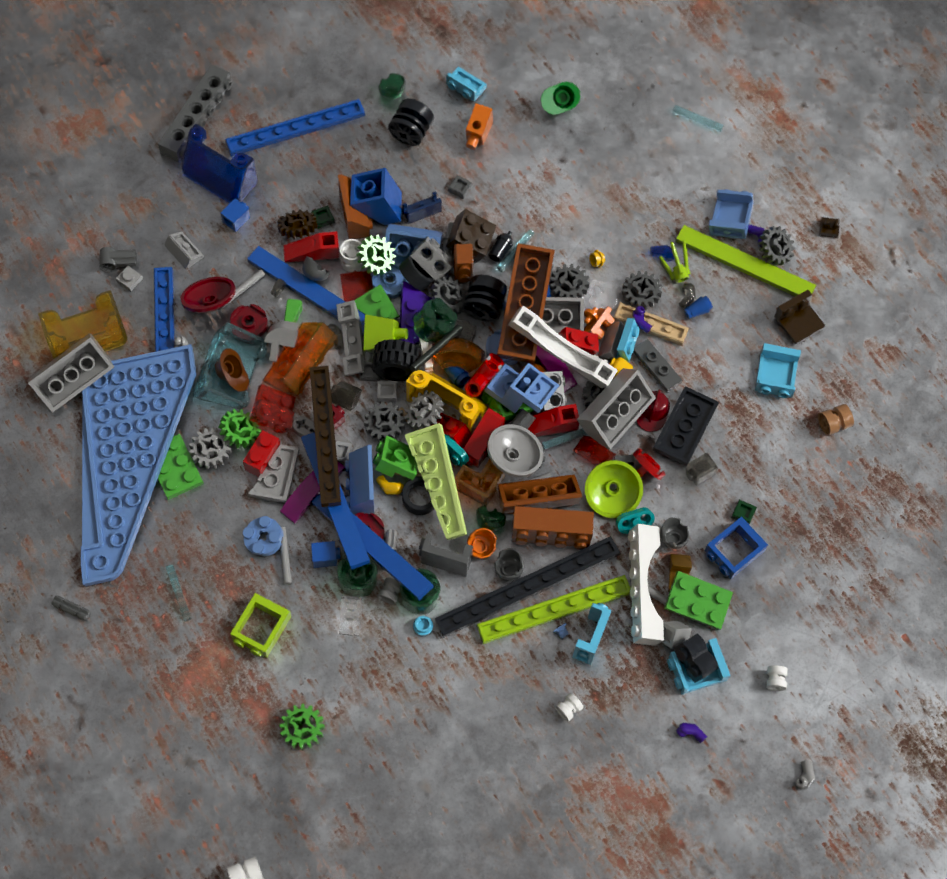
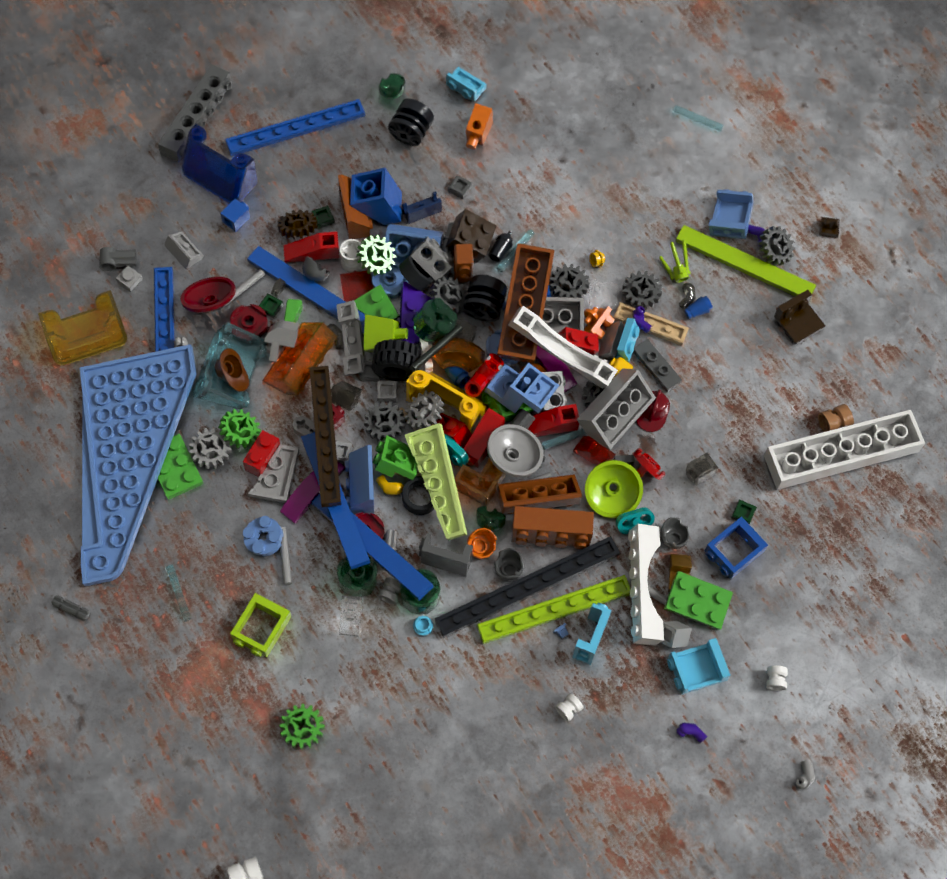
(70, 372): light grey slope -> none
(271, 305): none -> dark green tile
(273, 409): clear red plate -> none
(325, 554): blue brick -> none
(560, 98): green piece -> none
(663, 250): clear blue arm -> none
(685, 426): black plate -> none
(696, 658): black brick -> none
(777, 370): medium azure panel -> none
(844, 449): none -> white brick

